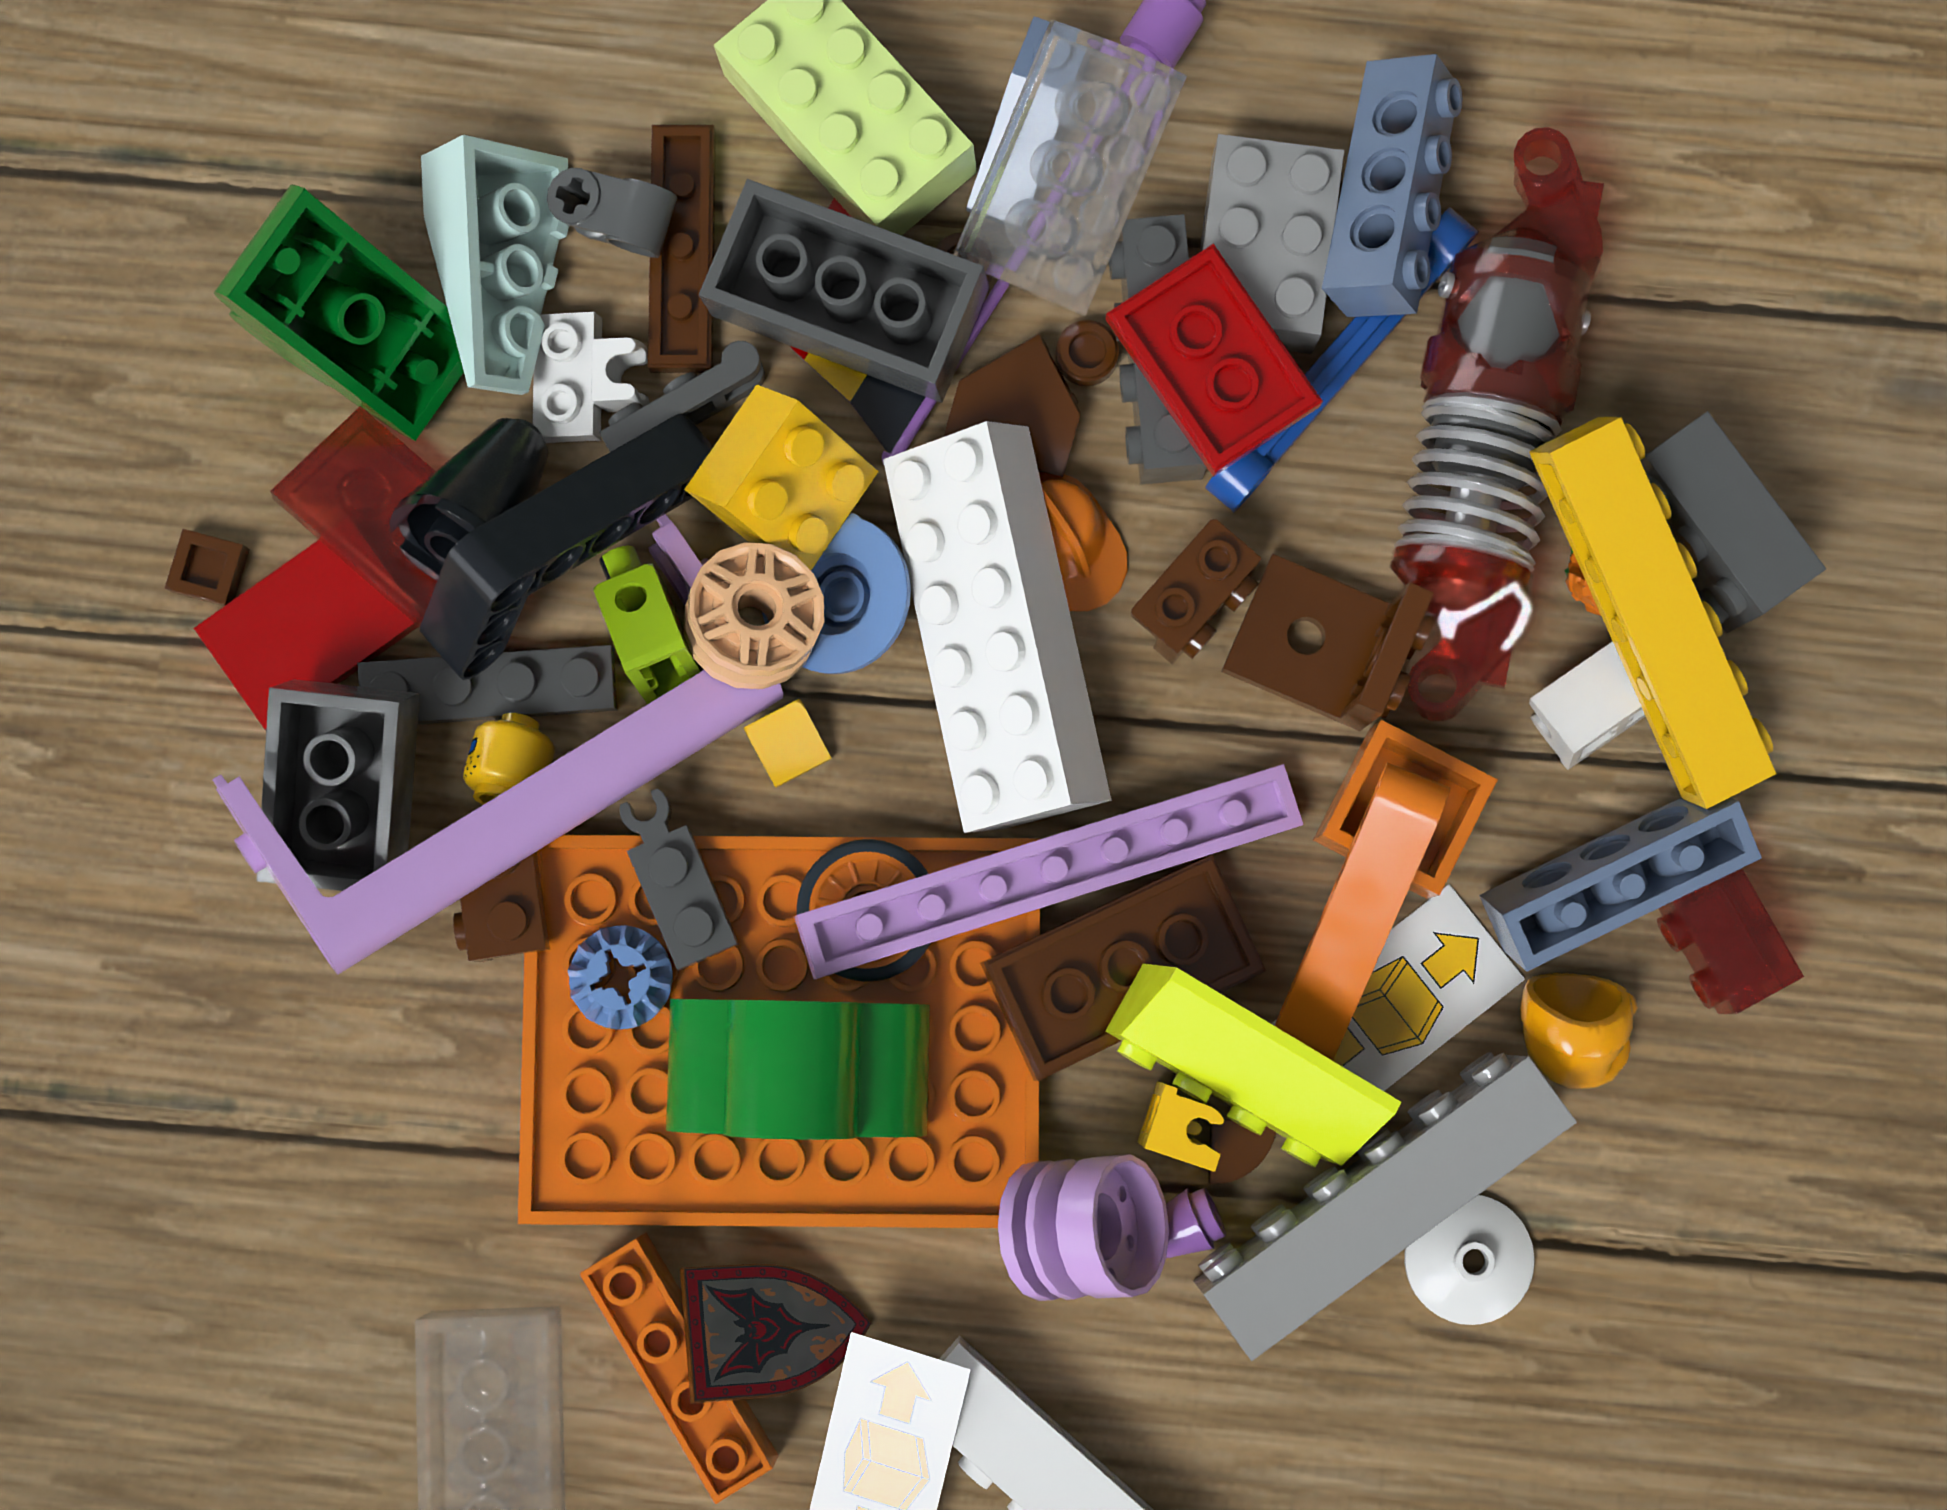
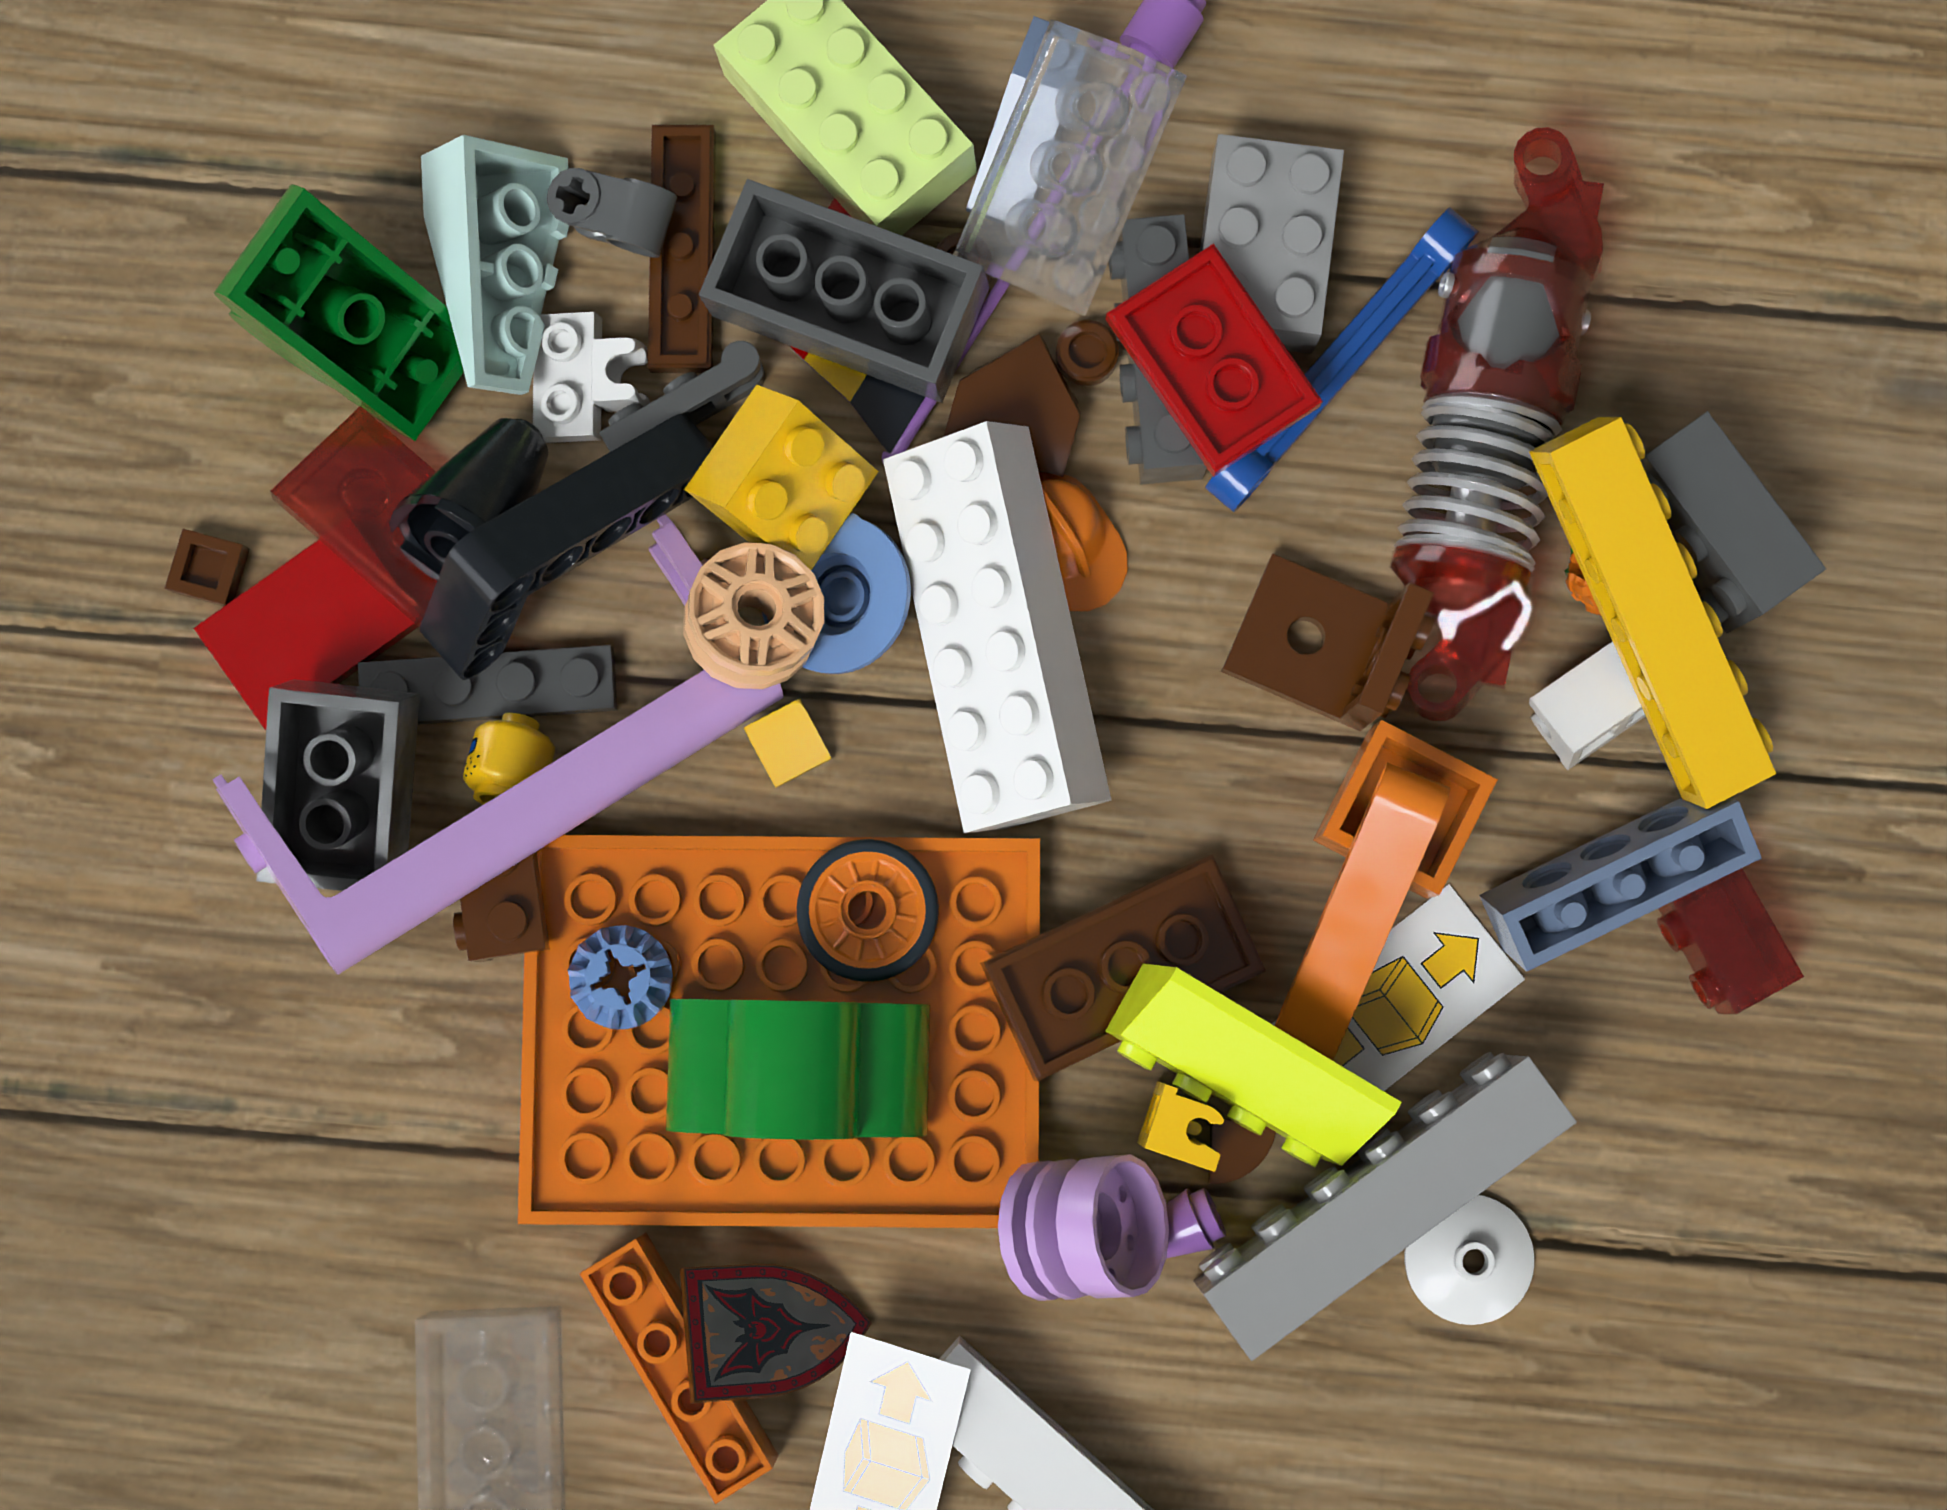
(643, 624): lime torso -> none
(678, 887): dark grey plate -> none
(1047, 871): lavender plate -> none
(1194, 588): reddish brown bracket -> none
(1392, 186): sand blue brick -> none
(1577, 1027): light orange piece -> none

